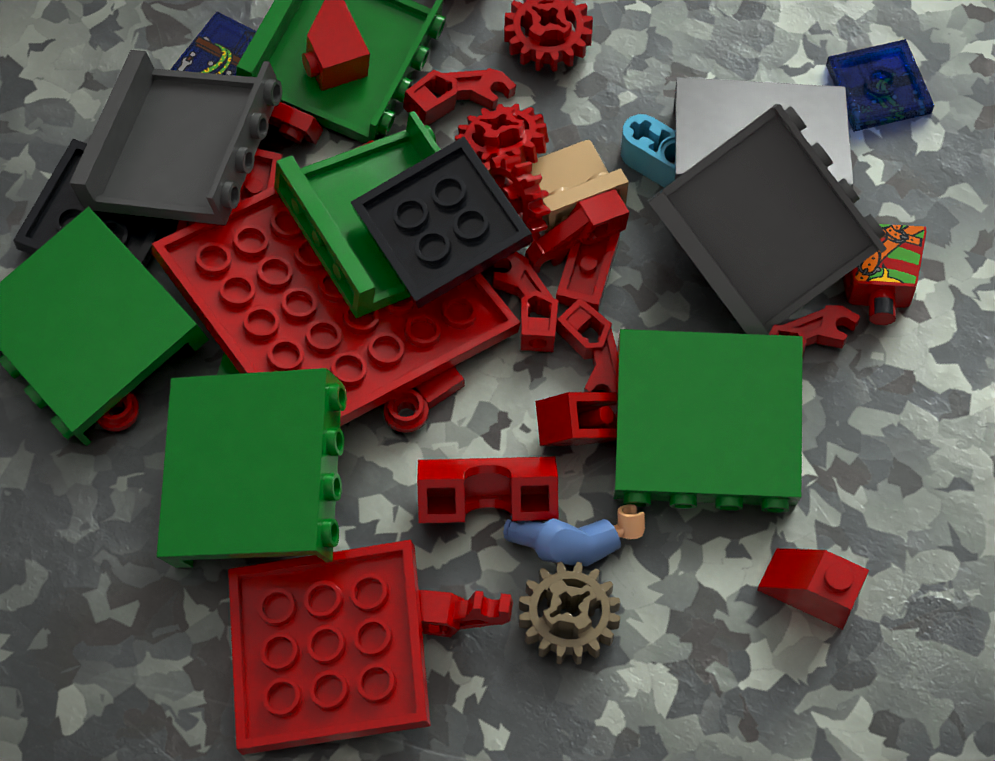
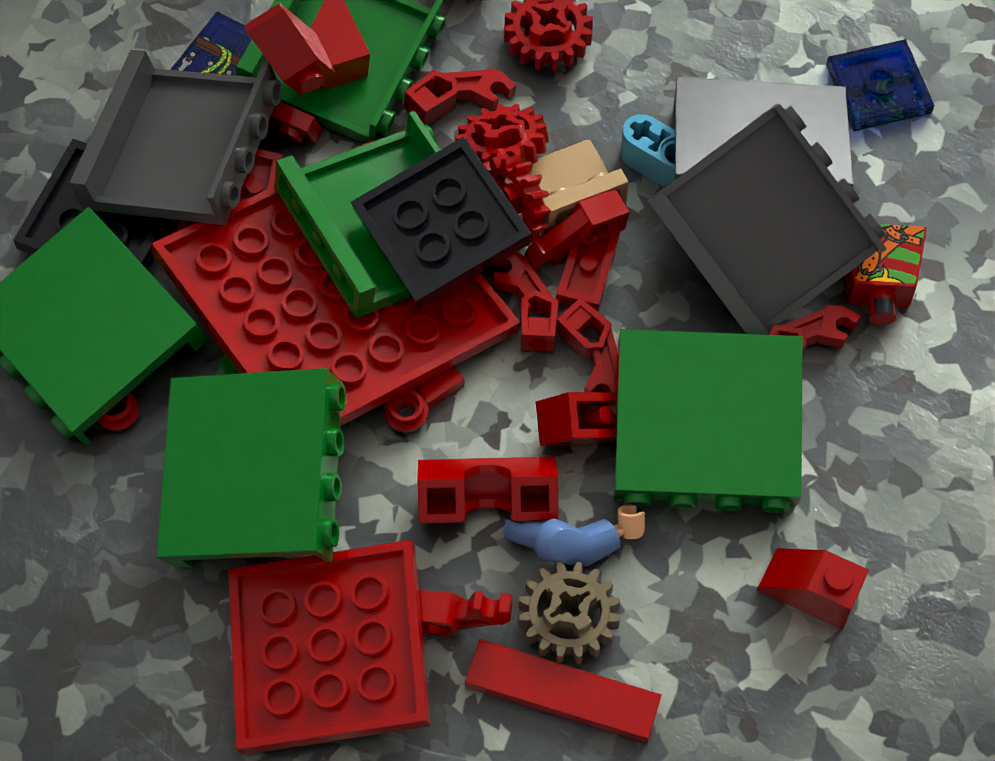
(291, 49): none -> red slope
(563, 691): none -> red tile

